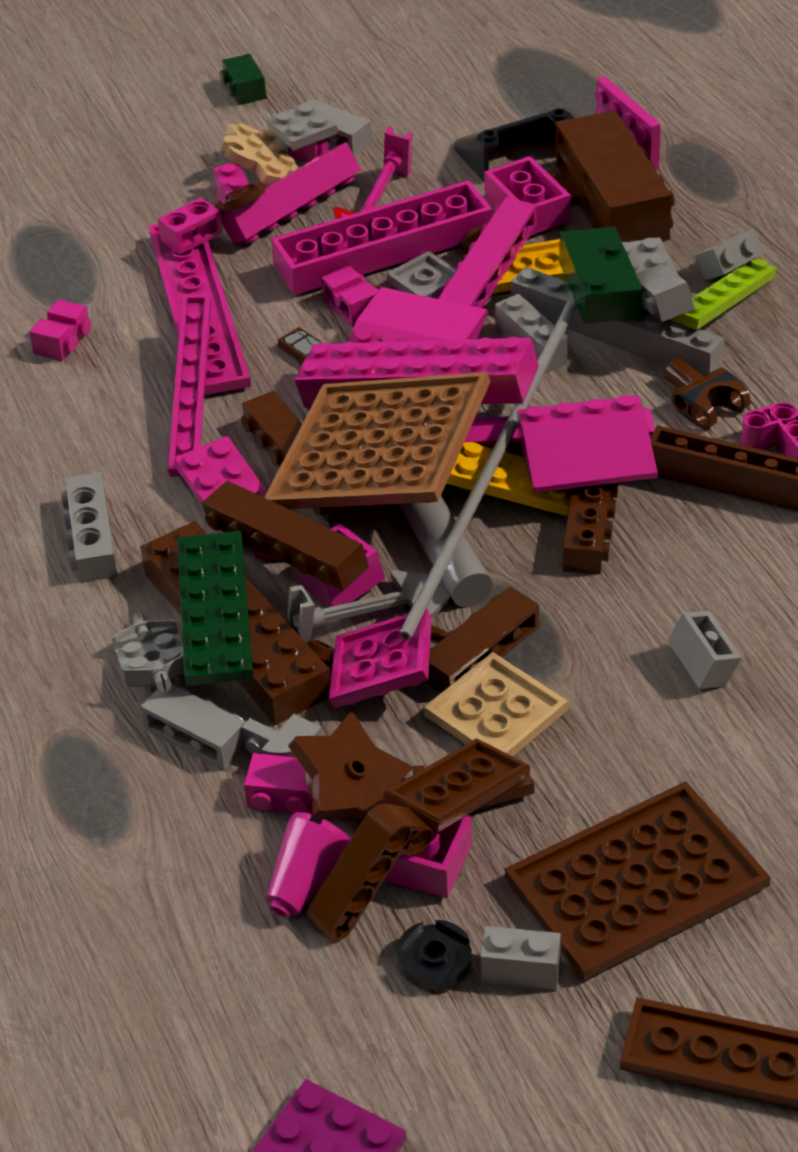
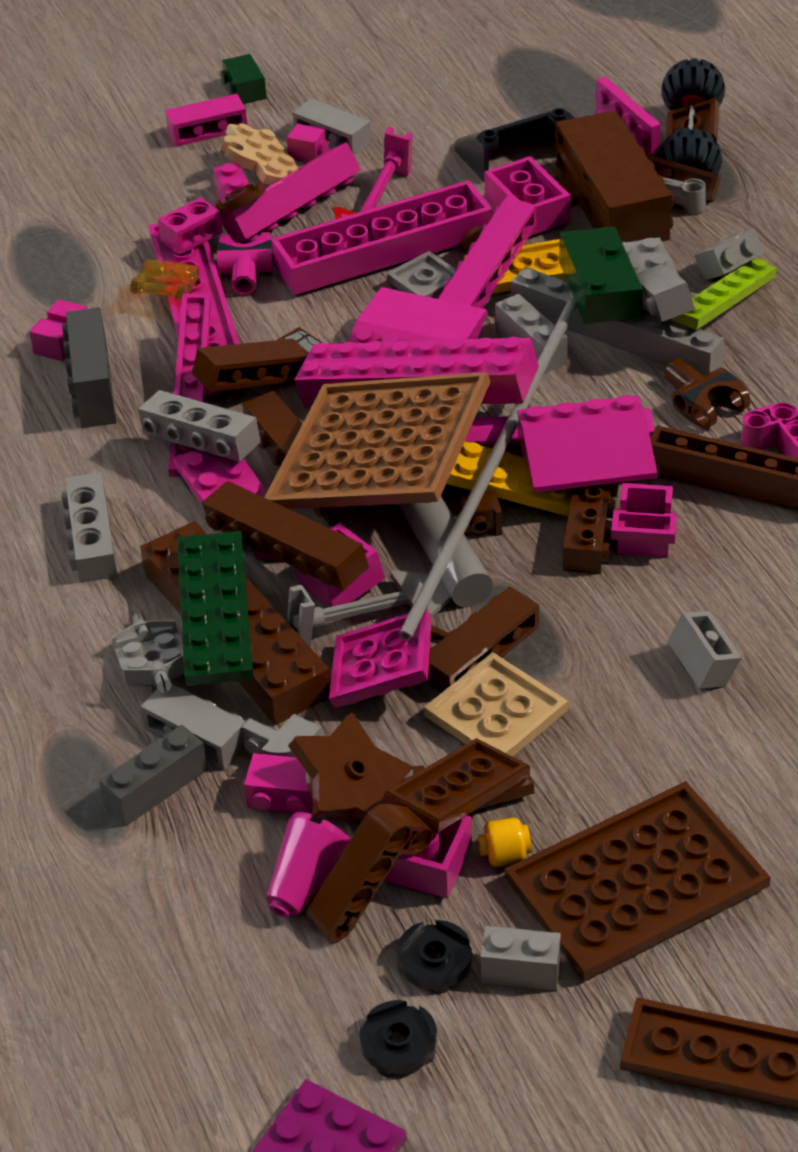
(88, 368): none -> dark grey brick
(153, 775): none -> dark grey brick
(165, 278): none -> clear yellow plate
(199, 425): none -> light grey brick
(204, 119): none -> dark pink brick
(244, 261): none -> dark pink connector
(248, 364): none -> reddish brown brick
(302, 126): light grey plate -> none
(322, 650): reddish brown plate -> none
(347, 293): dark pink brick -> none
(404, 1056): none -> black plate
(486, 517): none -> reddish brown brick
(504, 841): none -> yellow head
(644, 520): none -> dark pink plate
(682, 172): none -> reddish brown plate
(688, 194): none -> light grey piece
(693, 97): none -> black plate

